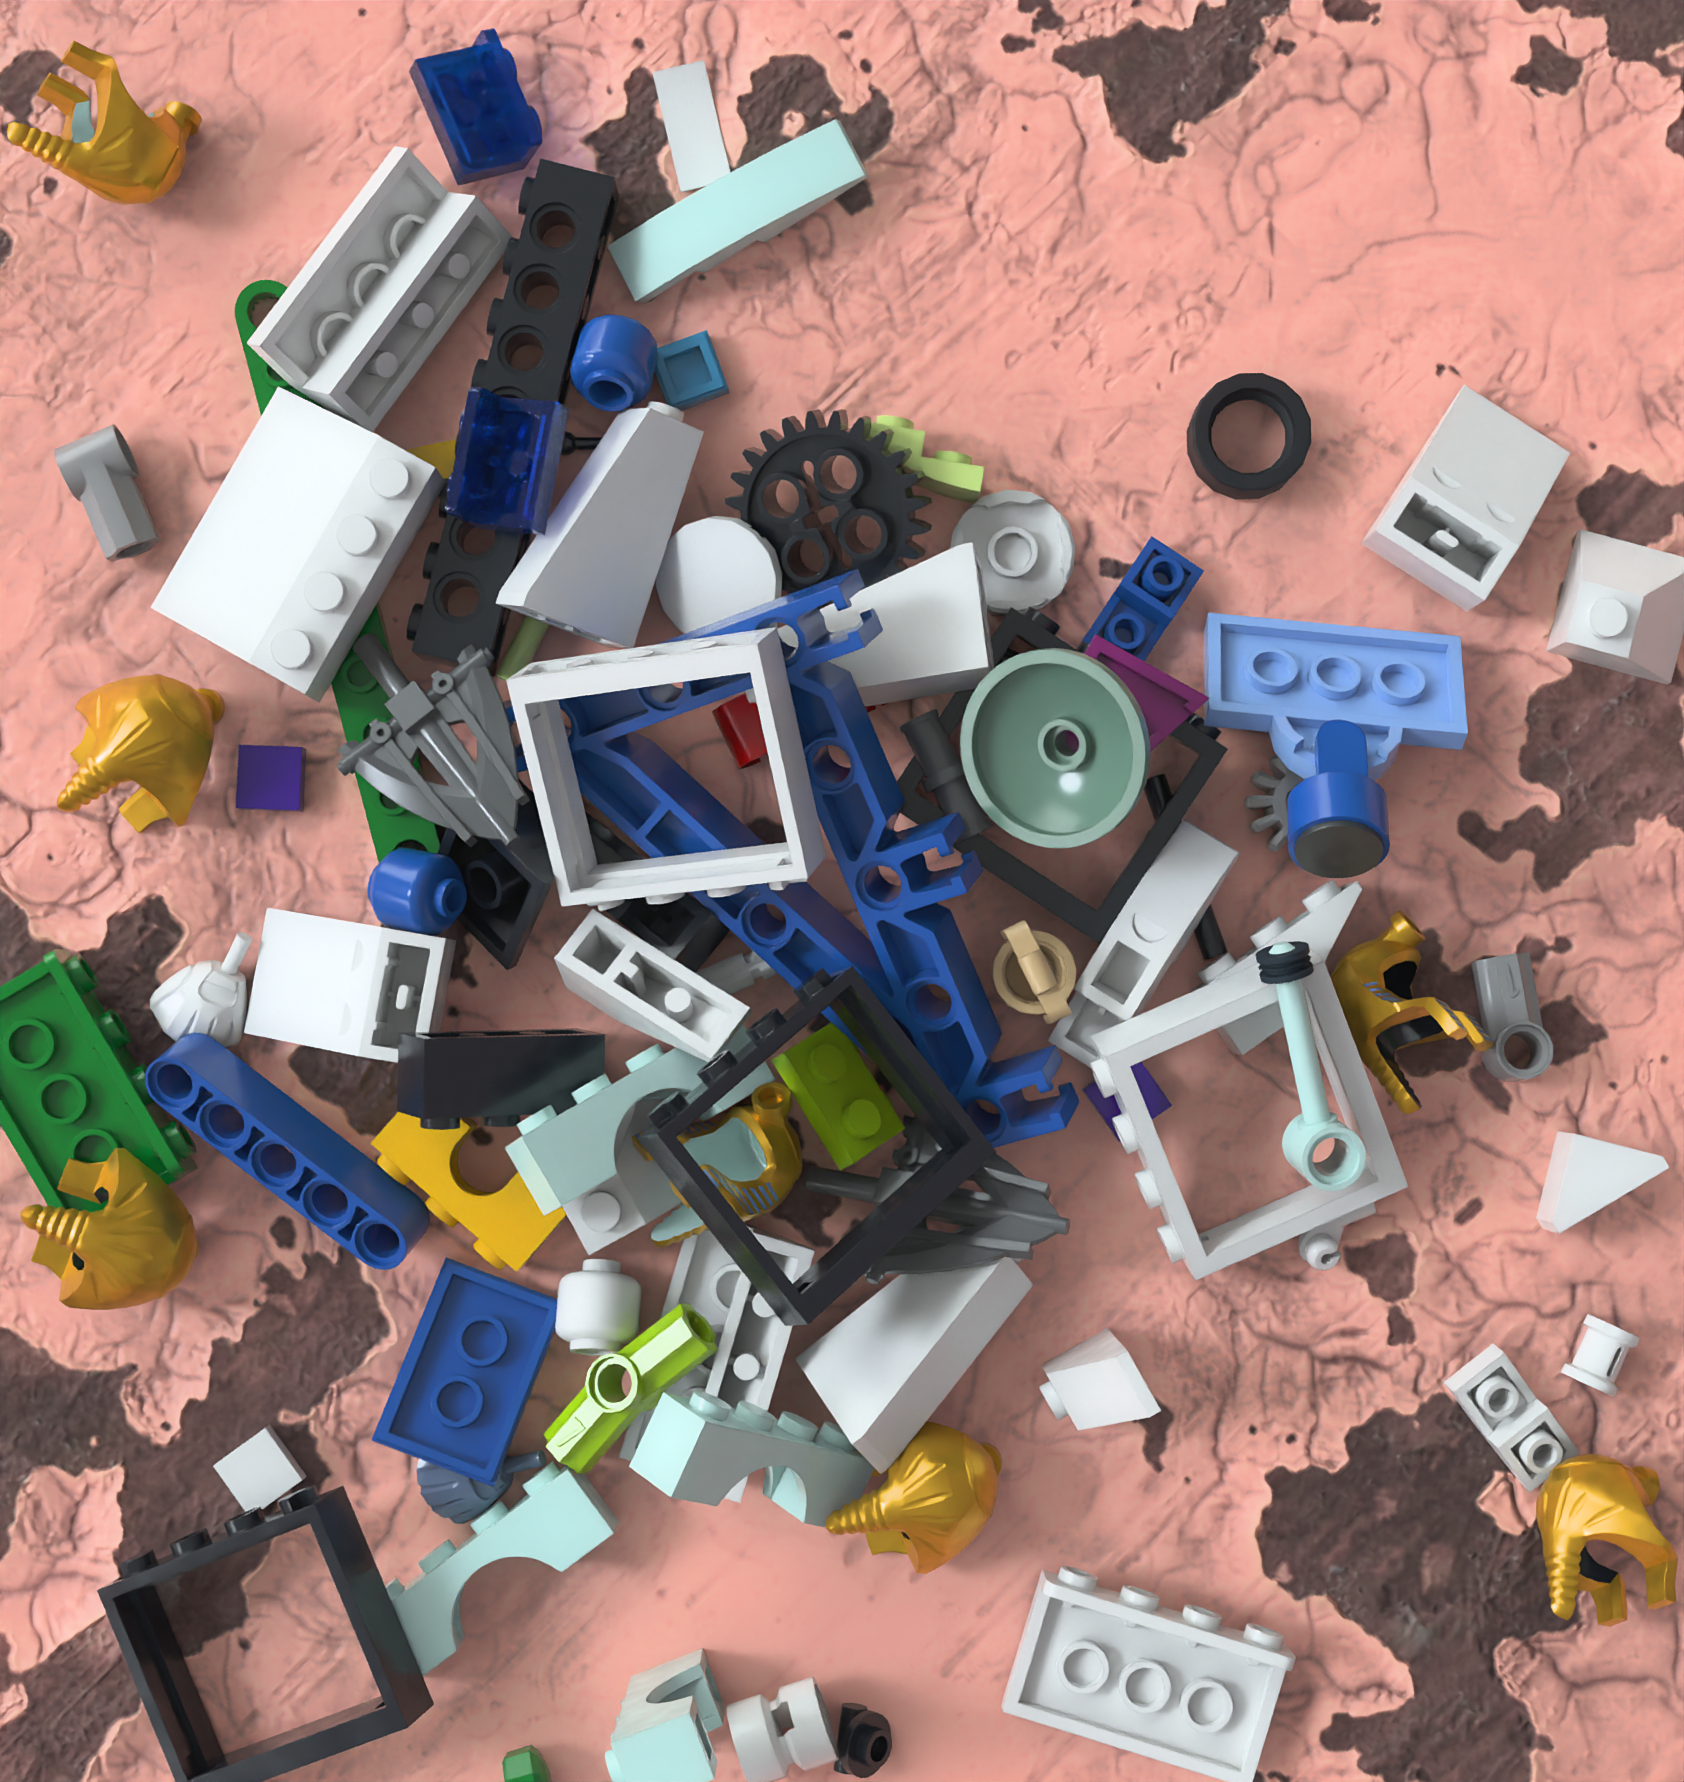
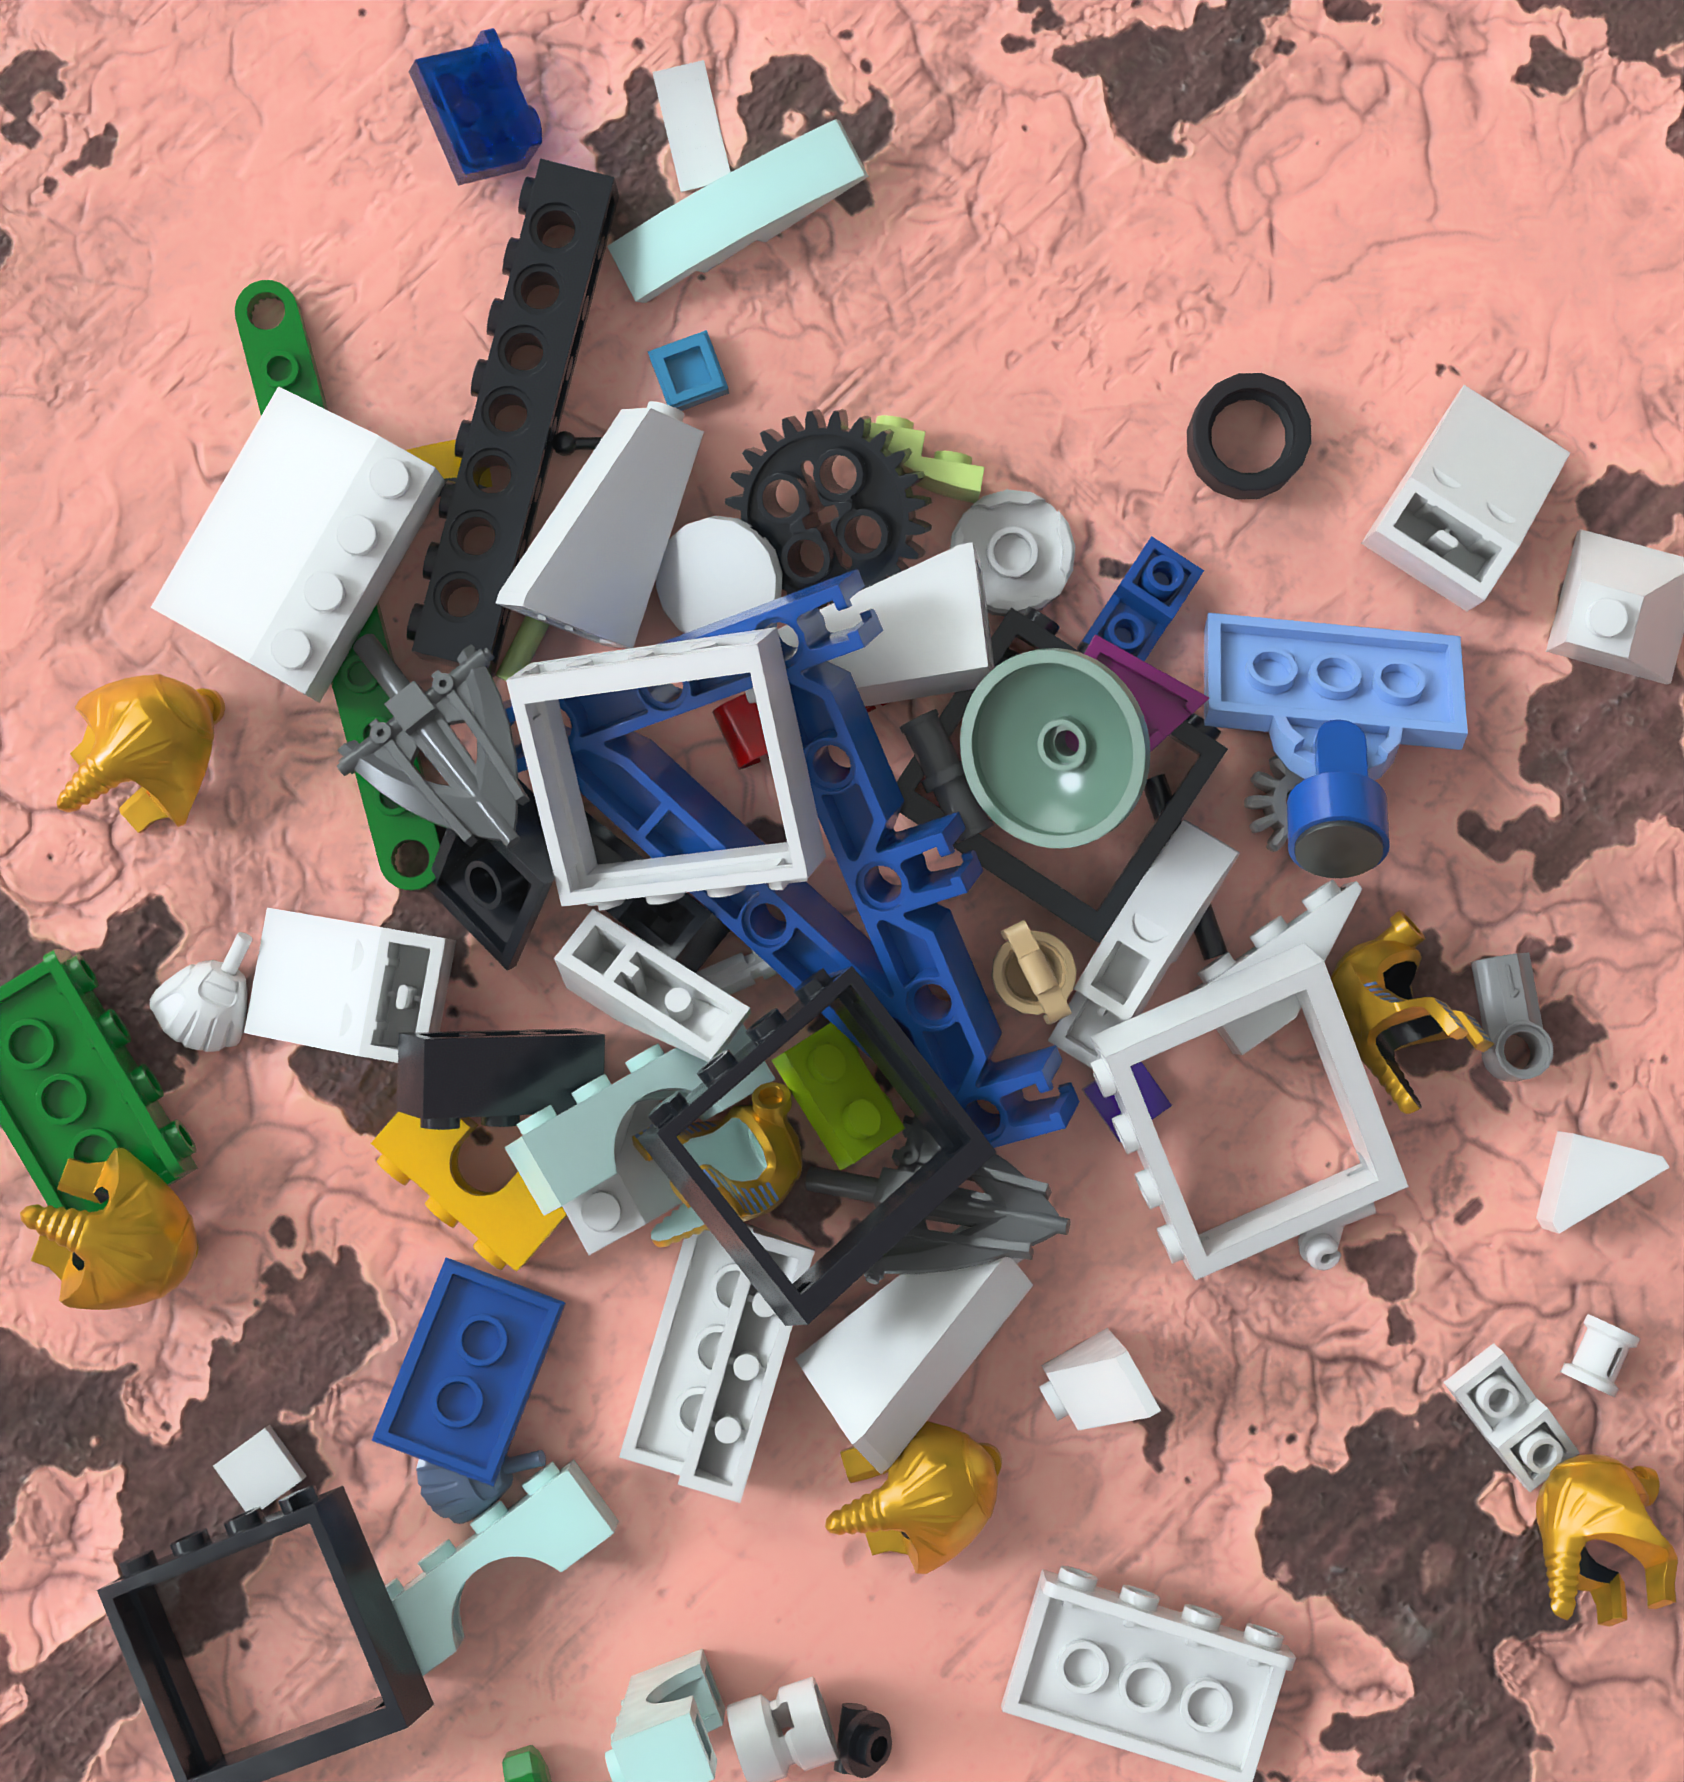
(103, 477): light grey piece -> none
(129, 154): pearl gold piece -> none
(257, 1144): blue beam -> none
(271, 778): dark purple tile -> none
(380, 291): white slope -> none
(417, 891): blue head -> none
(506, 462): clear blue bracket -> none
(598, 1308): white head -> none
(614, 362): blue head -> none
(655, 1364): lime piece -> none
(705, 1447): light aqua arch -> none
(1285, 967): light aqua piece -> none

